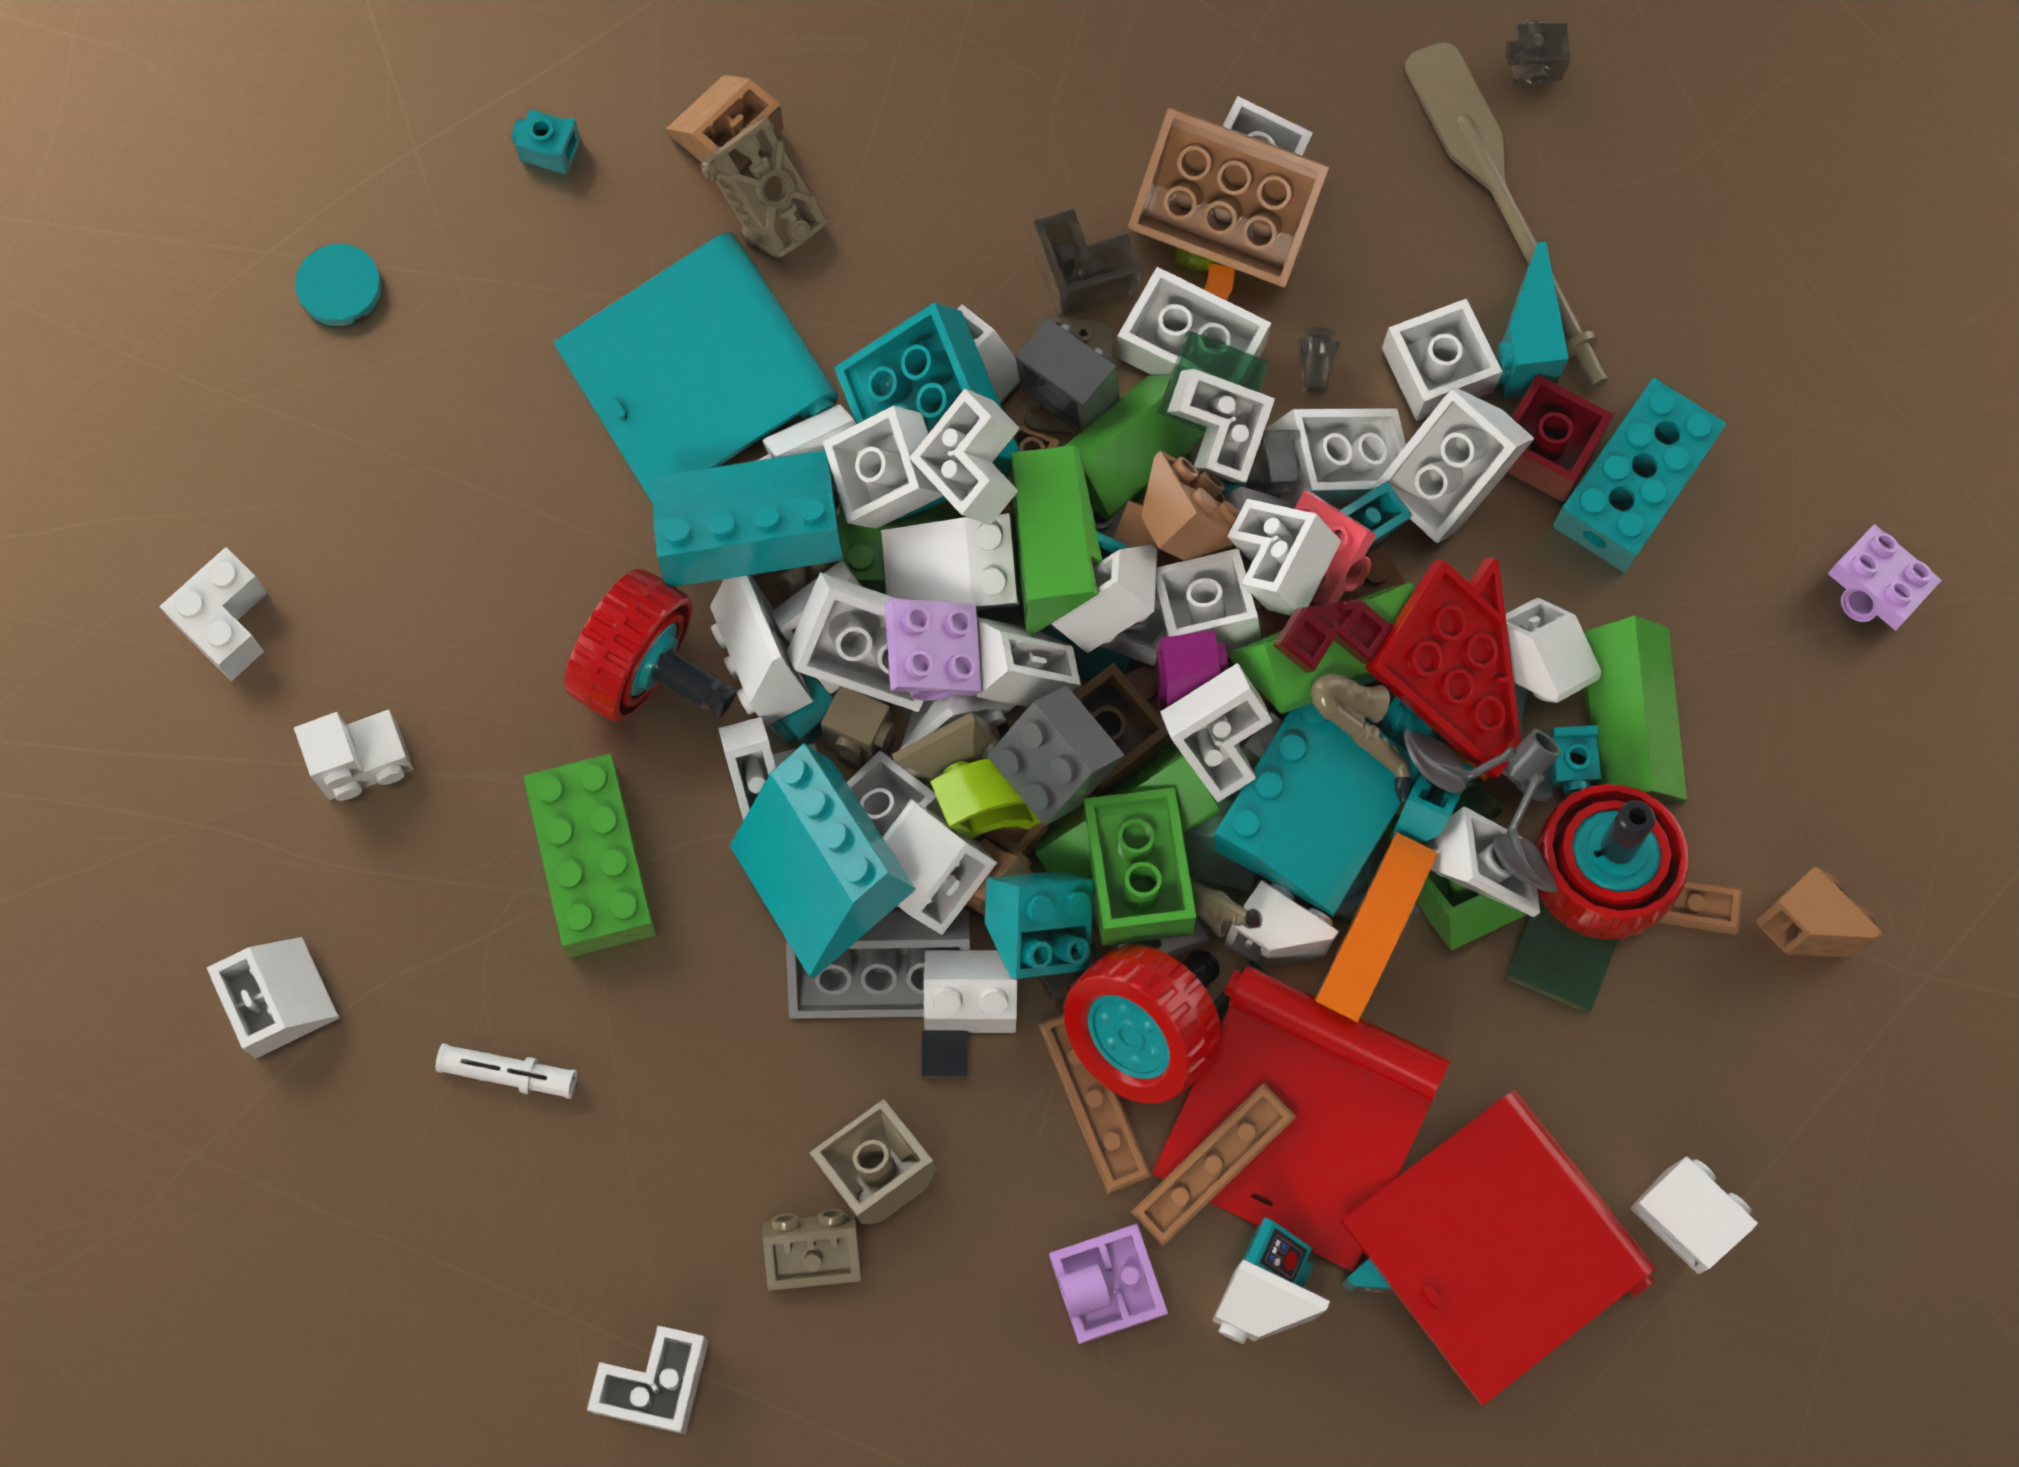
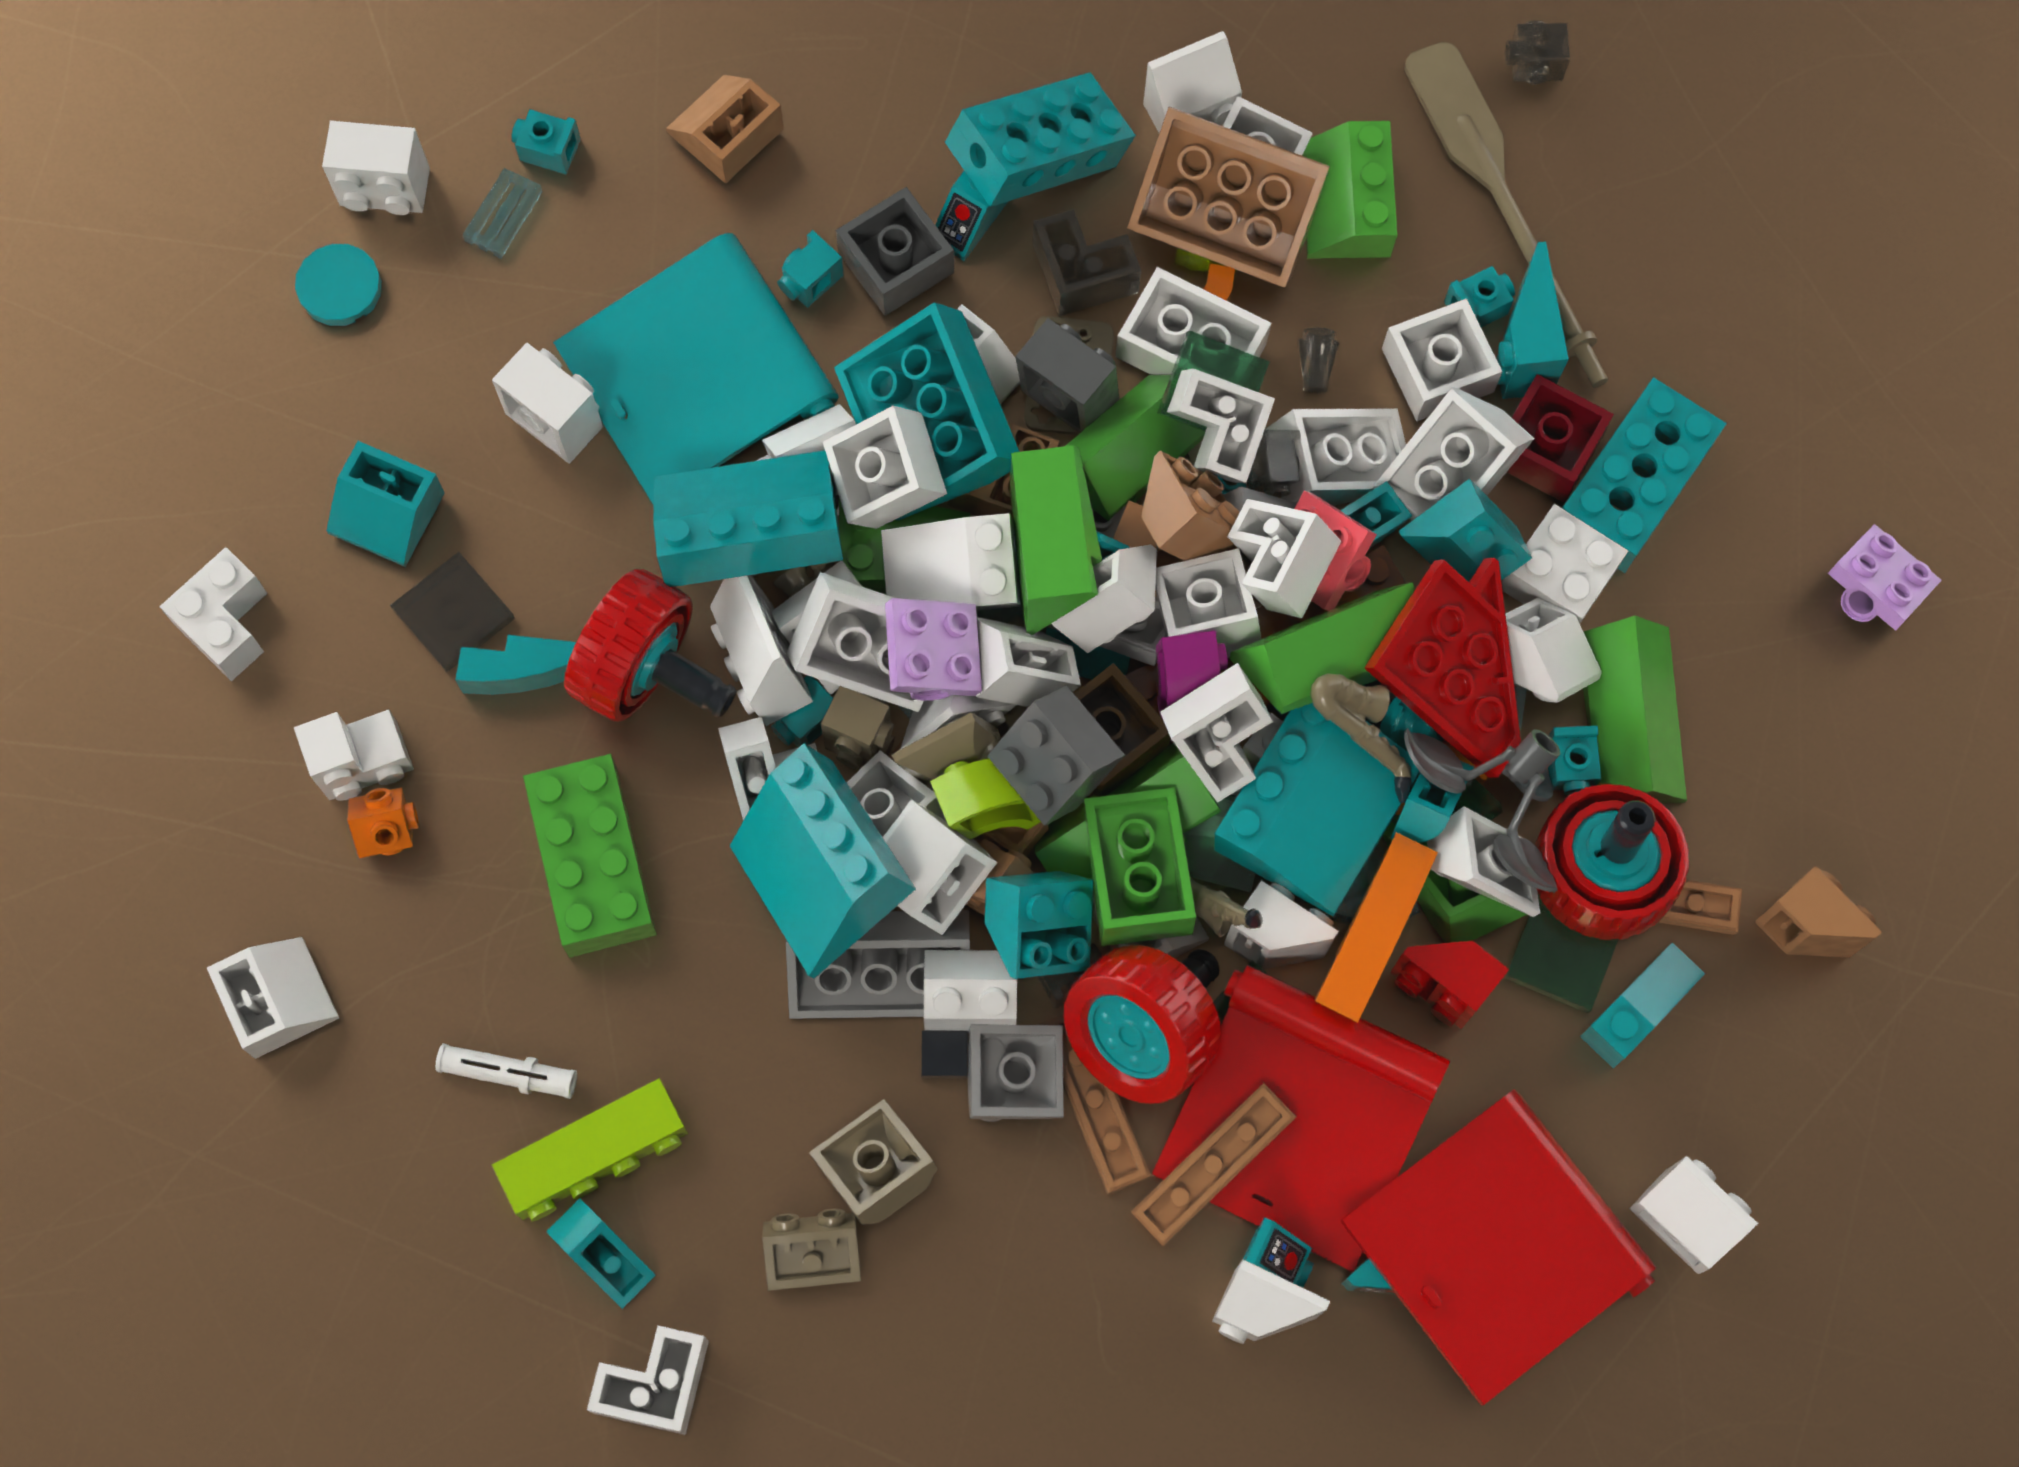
(376, 167): none -> white brick
(382, 822): none -> orange brick
(383, 503): none -> teal slope
(452, 611): none -> clear smoke tile
(486, 242): none -> clear light blue tile
(522, 667): none -> teal slope
(548, 401): none -> white brick
(590, 1150): none -> lime brick
(600, 1253): none -> teal slope
(747, 194): dark tan piece -> none
(810, 270): none -> teal brick
(895, 251): none -> dark grey brick
(961, 454): white brick -> none
(965, 217): none -> slope
(1015, 1072): none -> light grey slope
(1039, 138): none -> teal brick
(1108, 1284): lavender plate -> none
(1193, 80): none -> white slope
(1315, 628): dark red tile -> none
(1358, 195): none -> bright green slope
(1449, 977): none -> red slope
(1465, 531): none -> teal slope
(1485, 308): none -> teal brick
(1567, 564): none -> white brick
(1642, 1005): none -> teal slope

